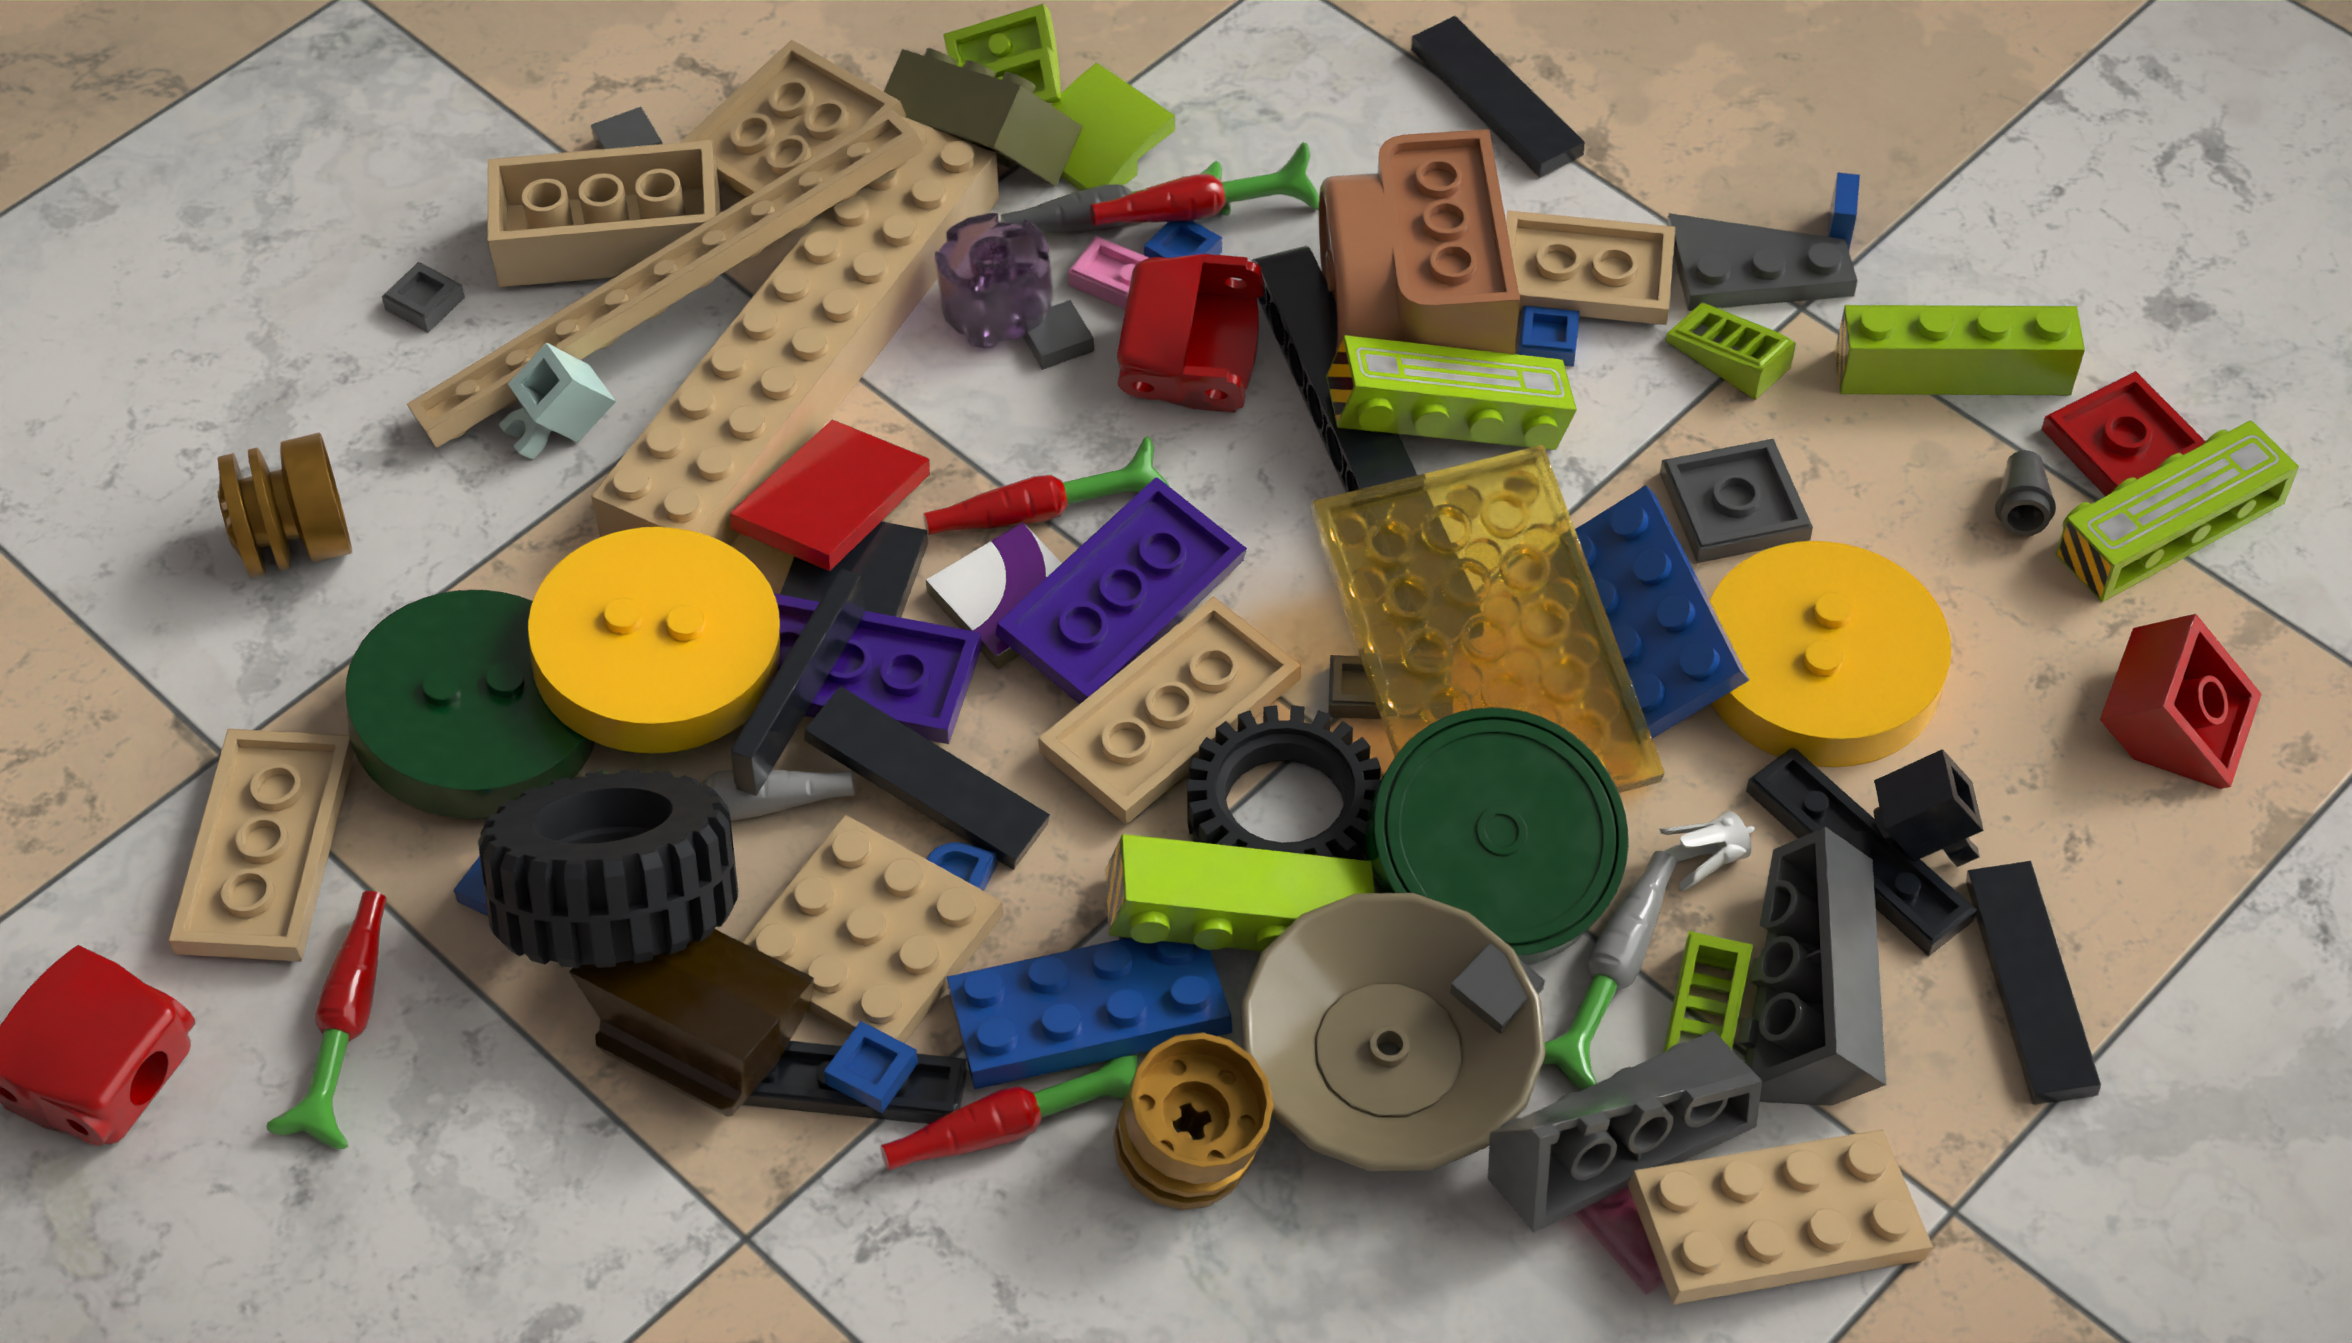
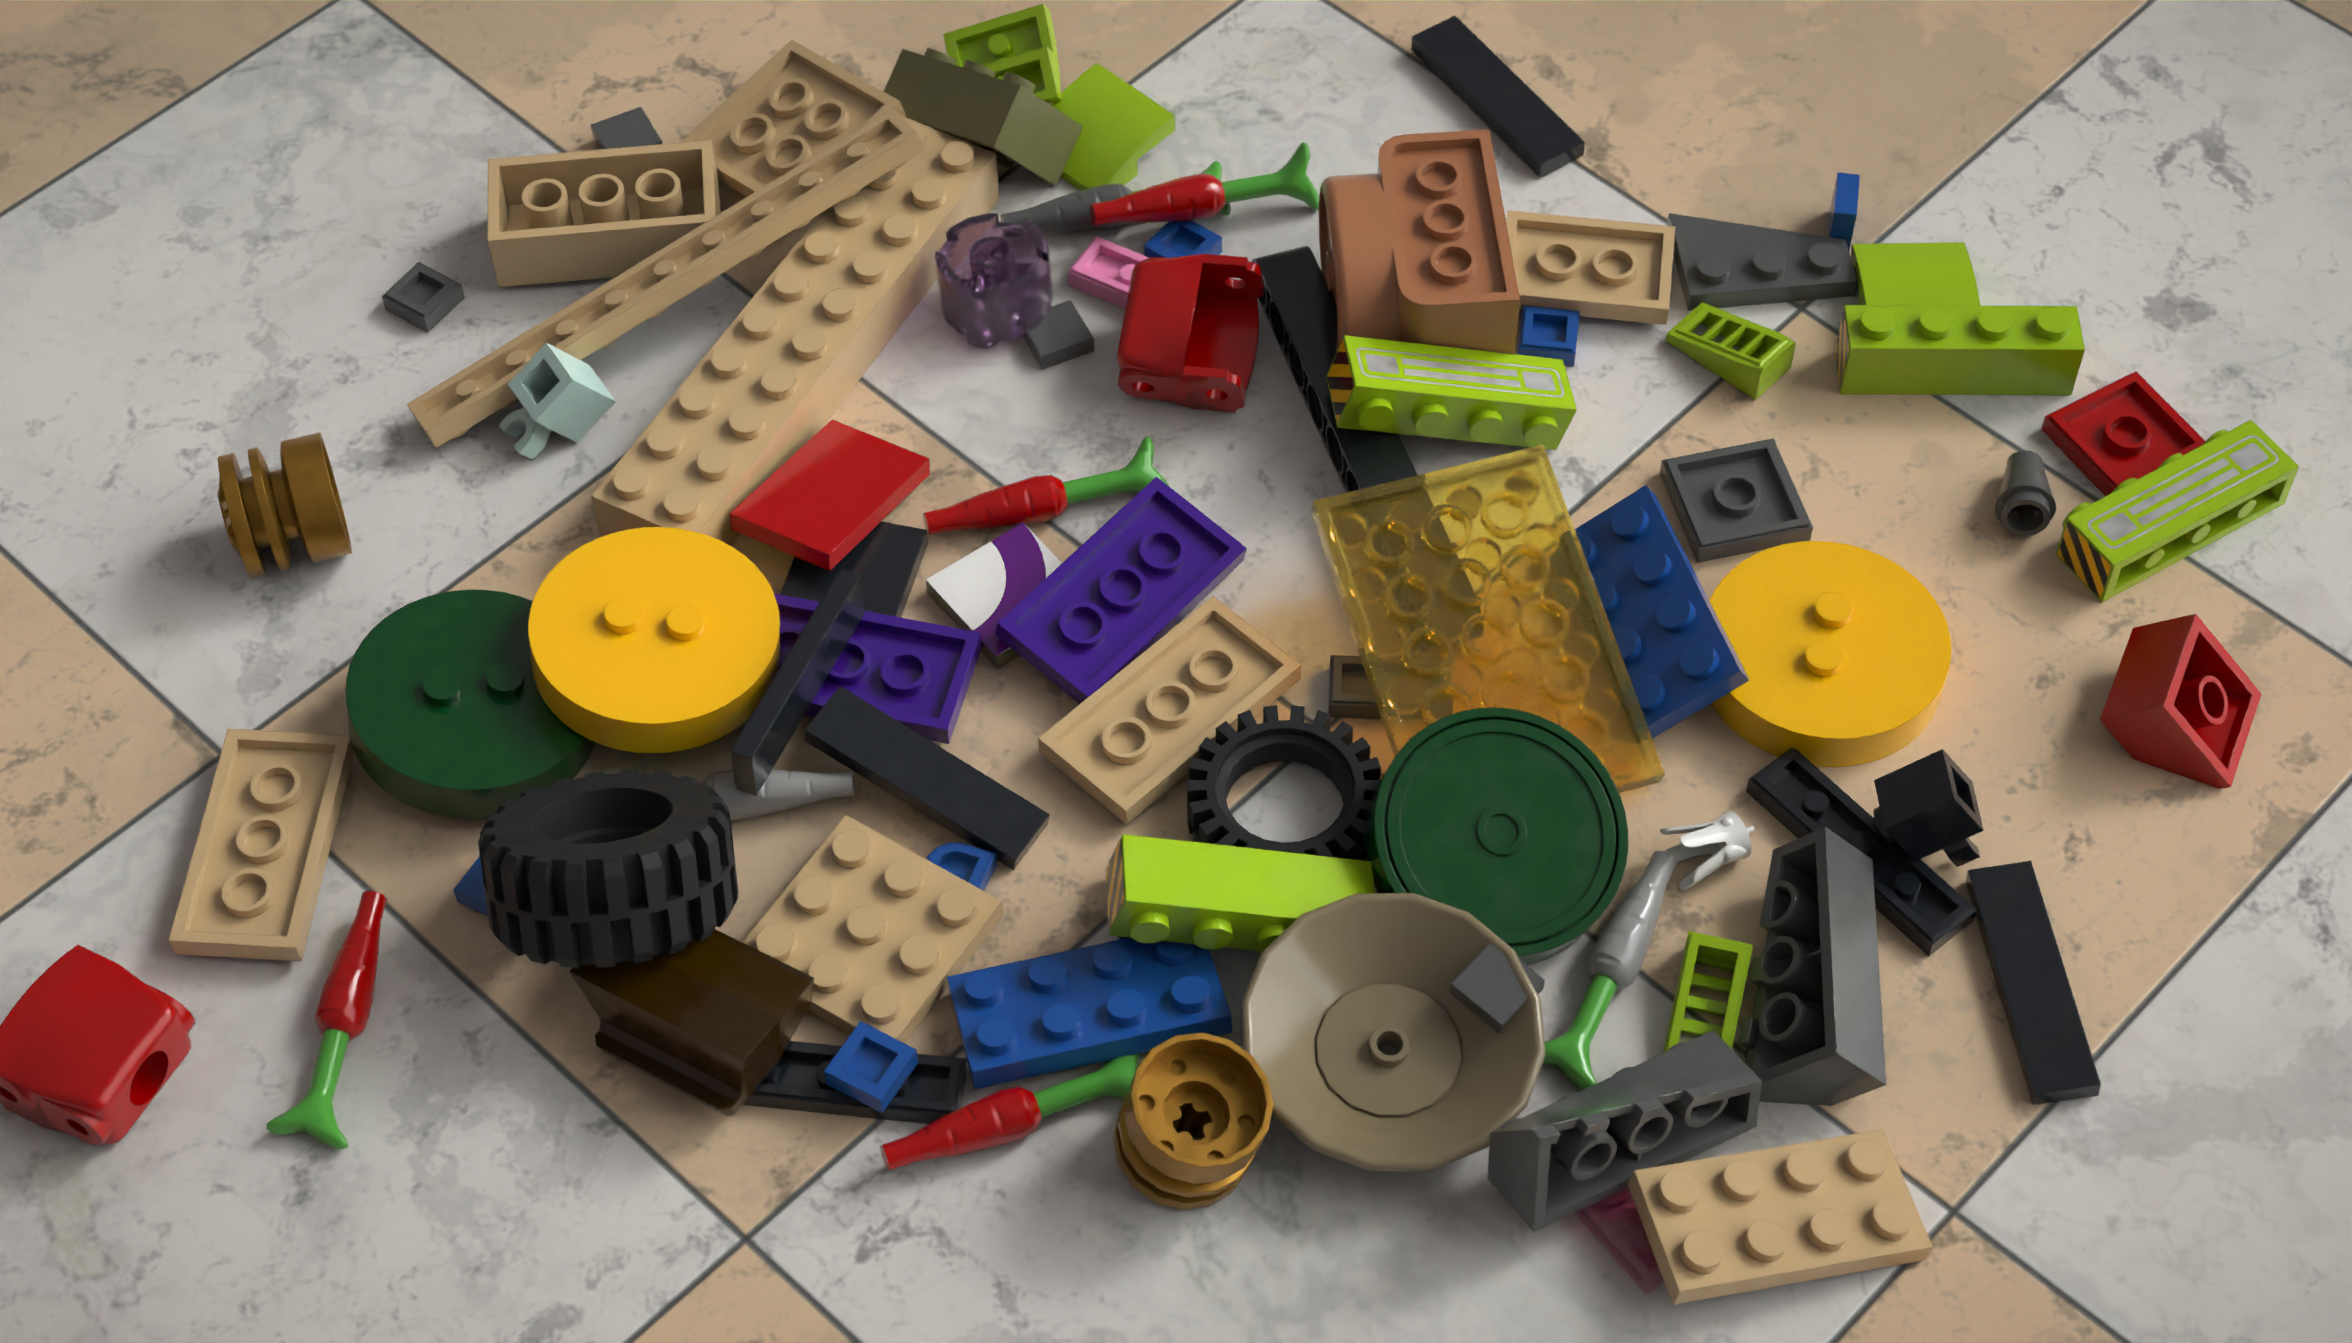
(1914, 274): none -> lime slope

